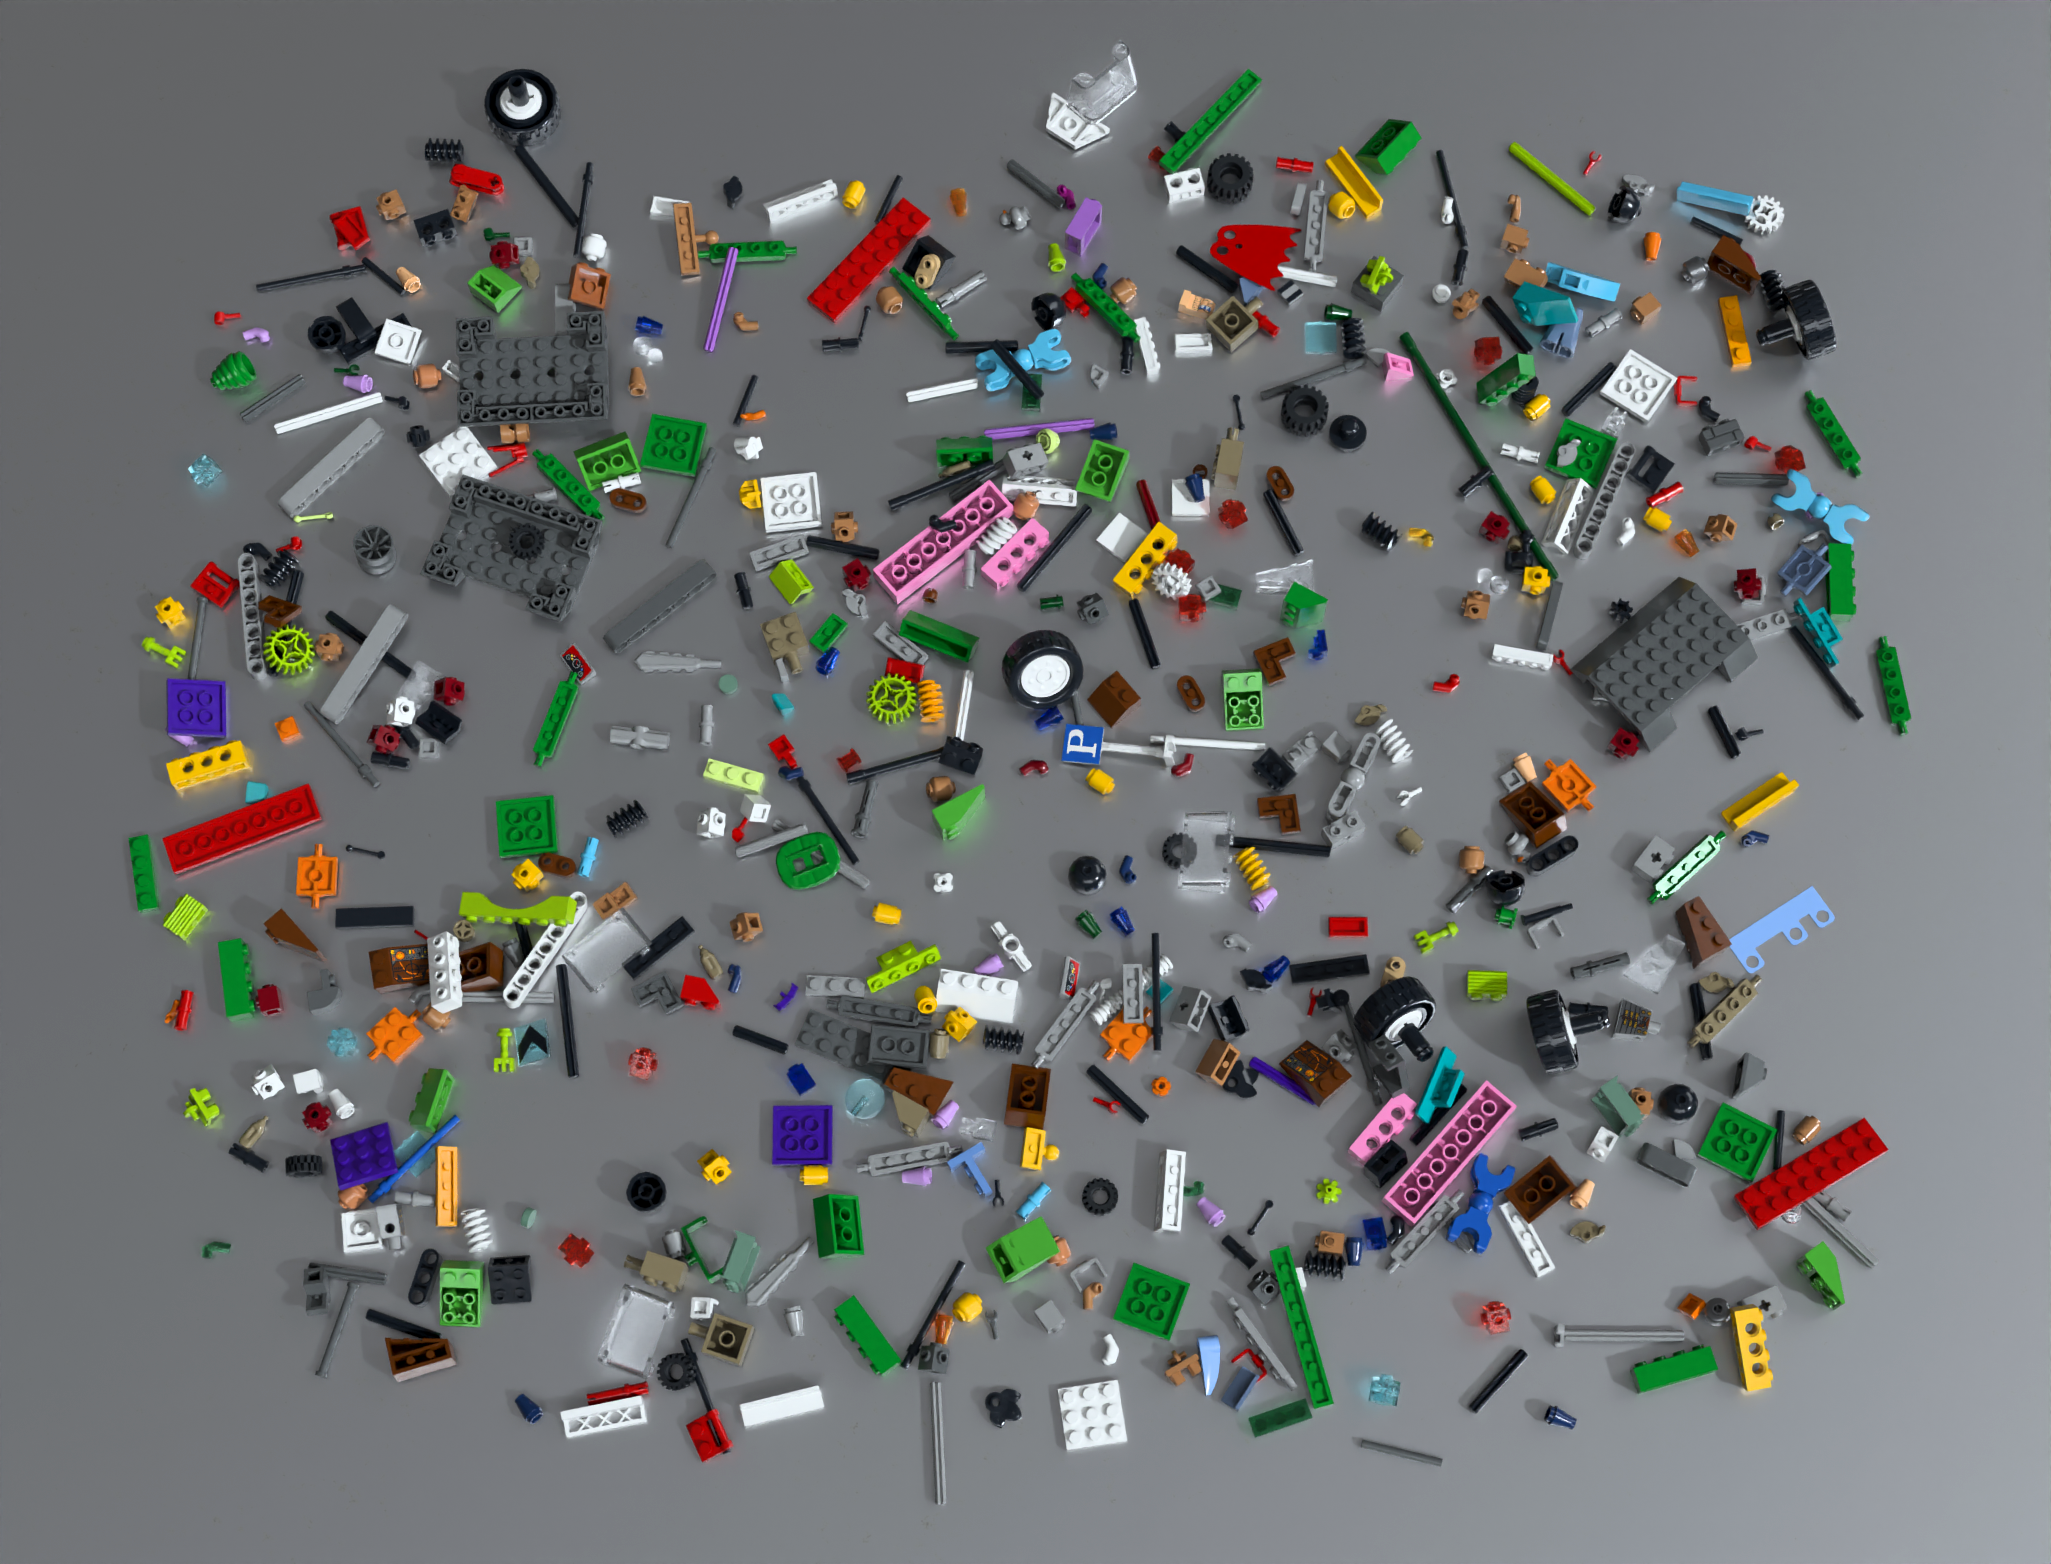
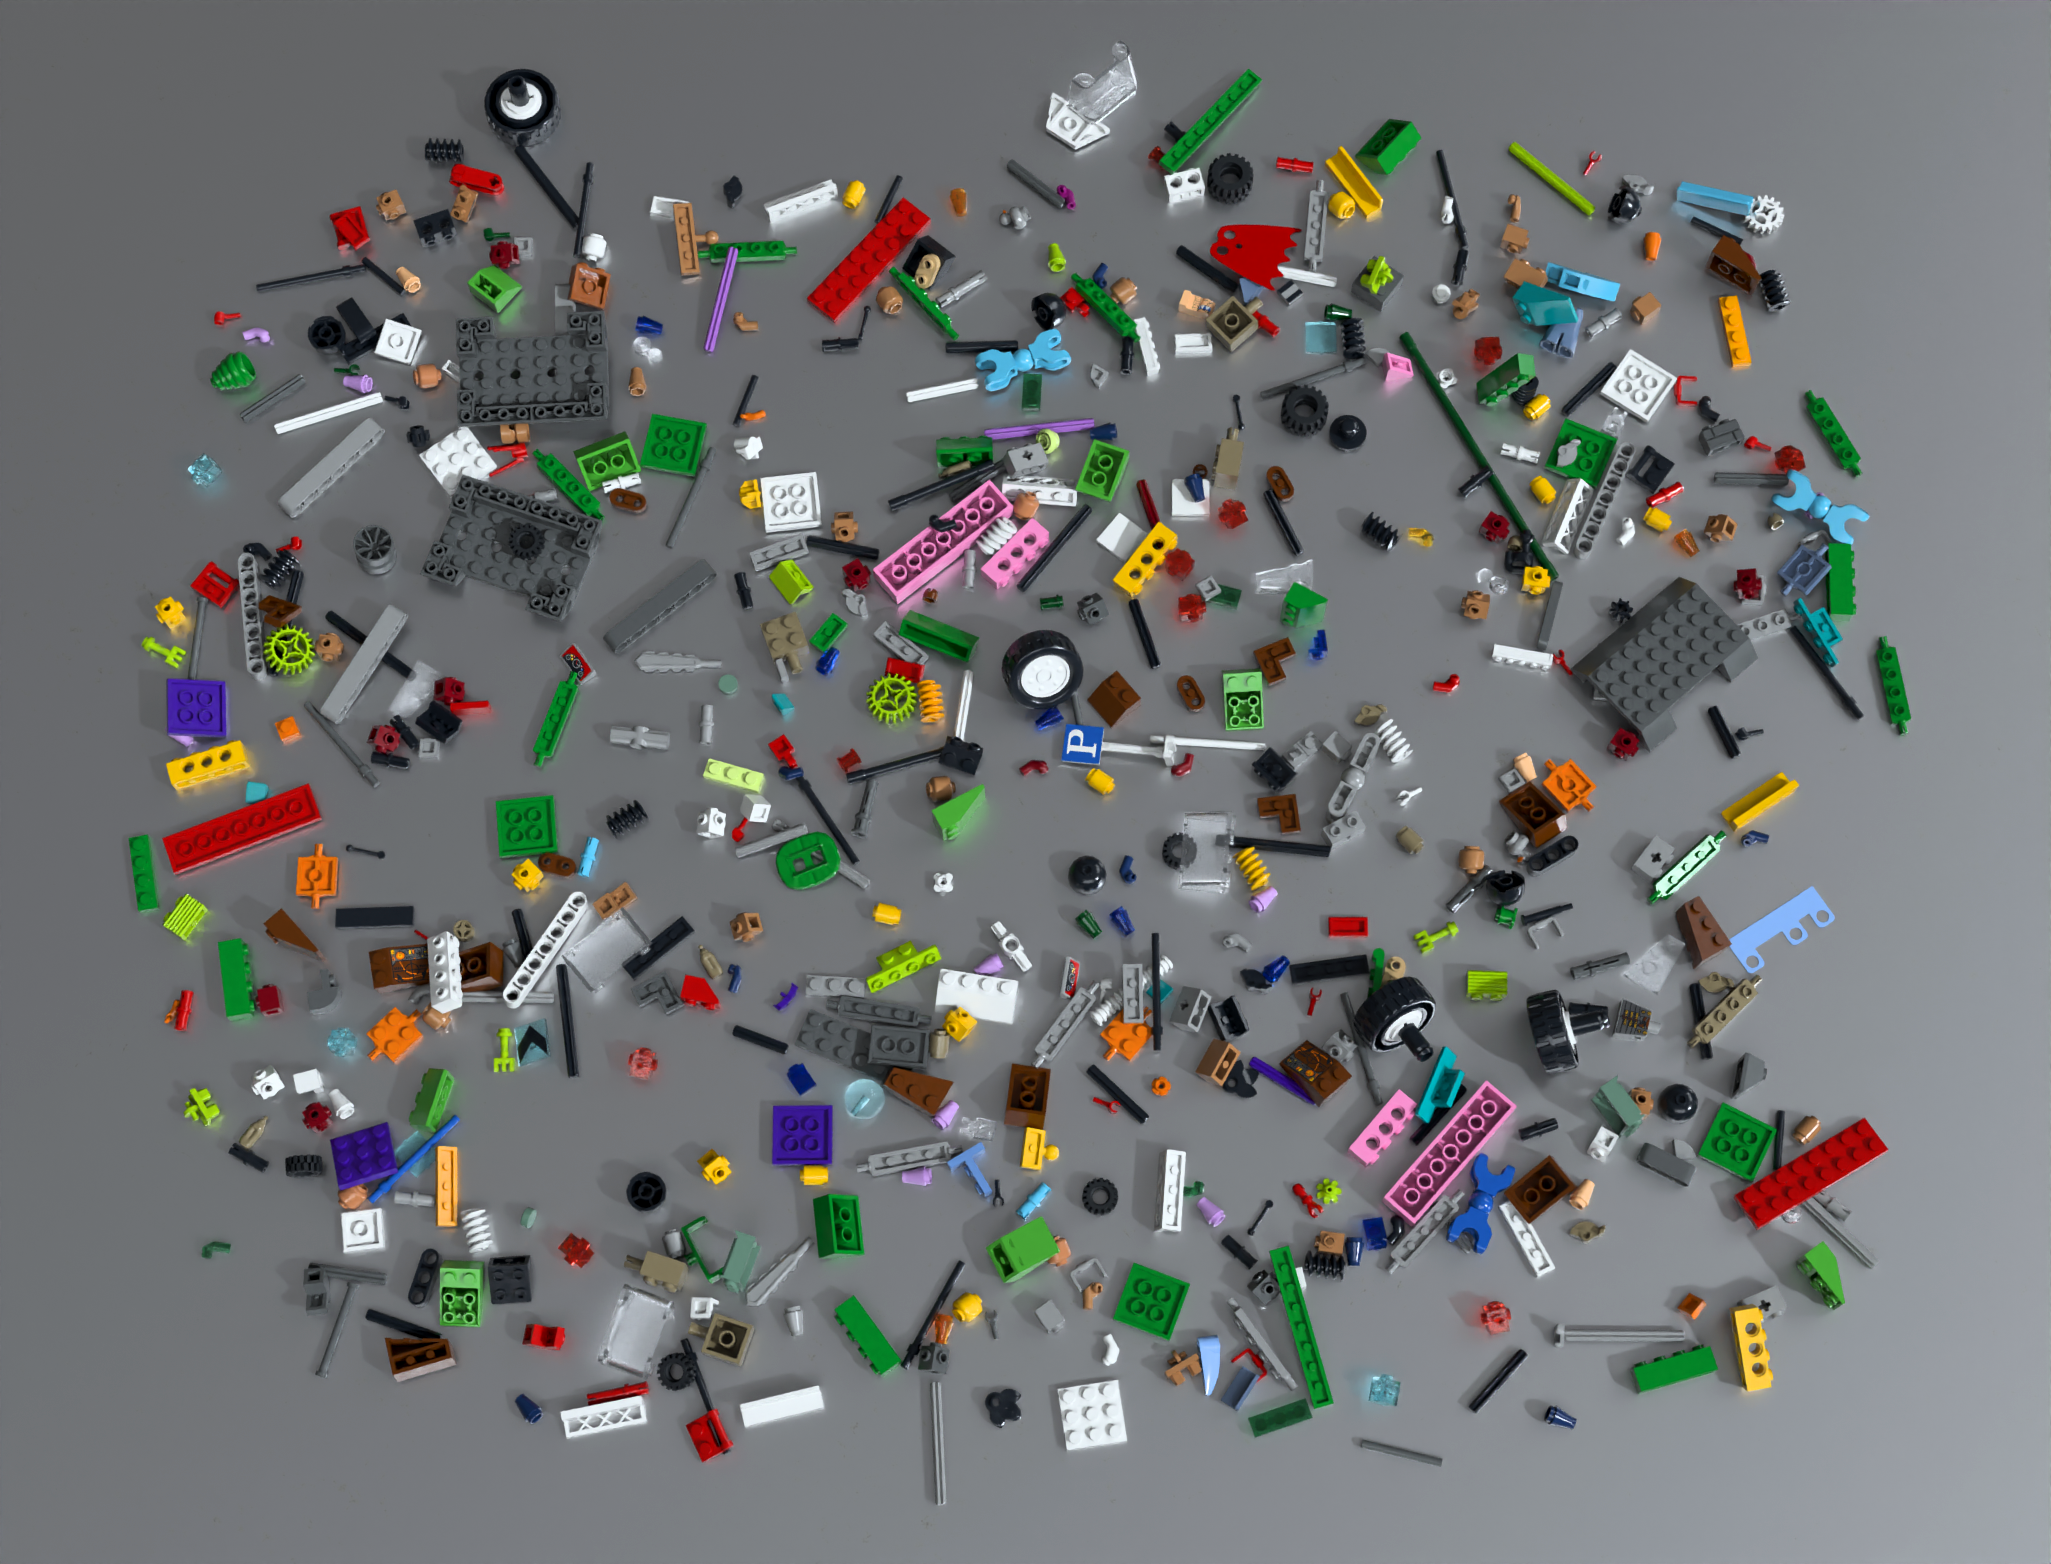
(297, 518): yellowish green hinge -> none
(386, 1217): light grey torso -> none
(400, 712): white brick -> none
(470, 708): none -> red tile
(530, 271): dark tan piece -> none
(544, 1337): none -> red brick
(554, 910): lime arch -> none
(910, 1115): dark tan slope -> none
(925, 999): yellow brick -> none
(1002, 1039): black piece -> none
(1017, 369): black axle -> none
(1083, 226): medium lavender window -> none
(1171, 581): white gear -> none
(1298, 198): light grey beam -> none
(1307, 1200): none -> red piece
(1333, 1000): black hips -> none
(1376, 973): none -> green plate
(1385, 1163): black brick -> none
(1392, 1069): dark grey panel -> none
(1507, 325): black axle -> none
(1695, 269): flat silver head -> none
(1722, 1313): flat silver head -> none
(1805, 320): black wheel -> none

